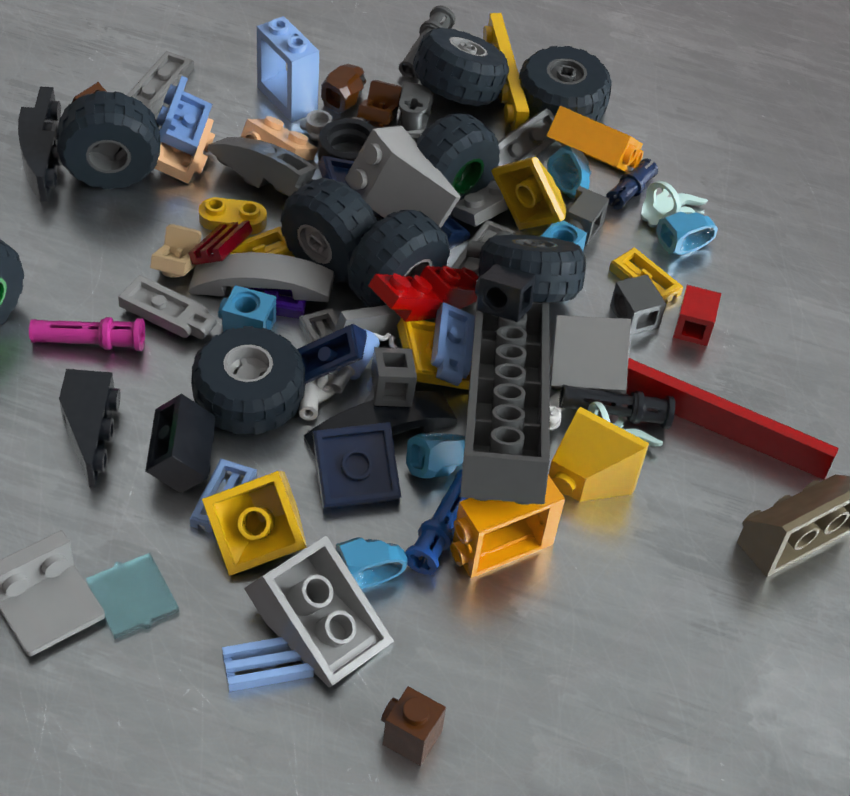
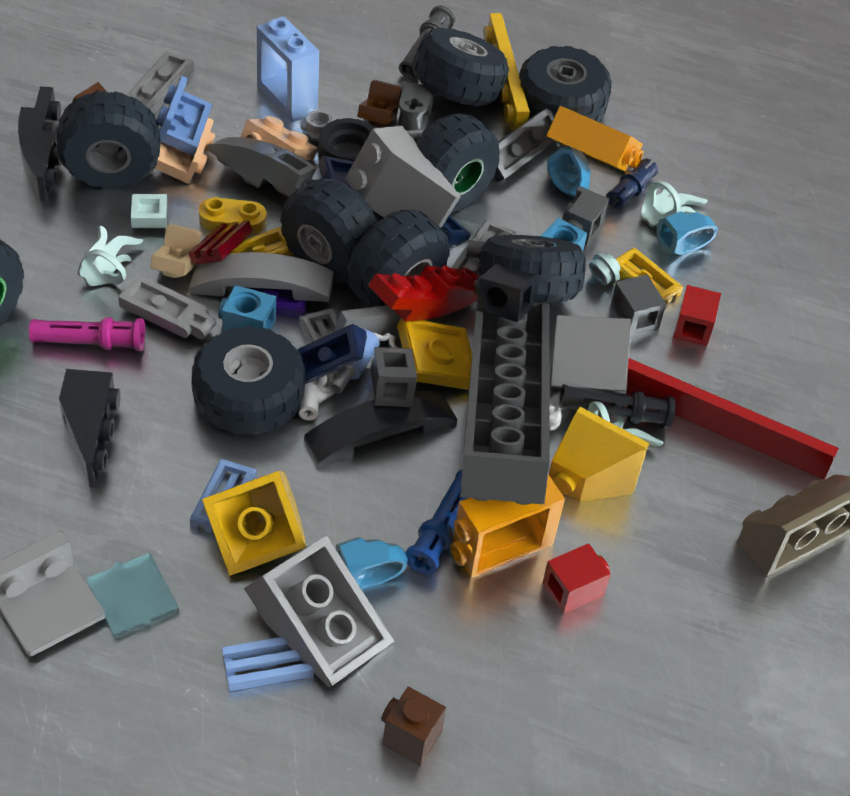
(101, 259): none -> light aqua piece
(149, 211): none -> light aqua plate
(181, 443): black brick -> none
(343, 87): reddish brown rock -> none
(356, 465): dark blue tile -> none
(434, 454): dark azure rock -> none
(452, 343): medium blue hinge -> none
(480, 205): light grey hinge -> none
(530, 193): yellow slope -> none
(576, 578): none -> red brick
(605, 268): none -> light aqua plate

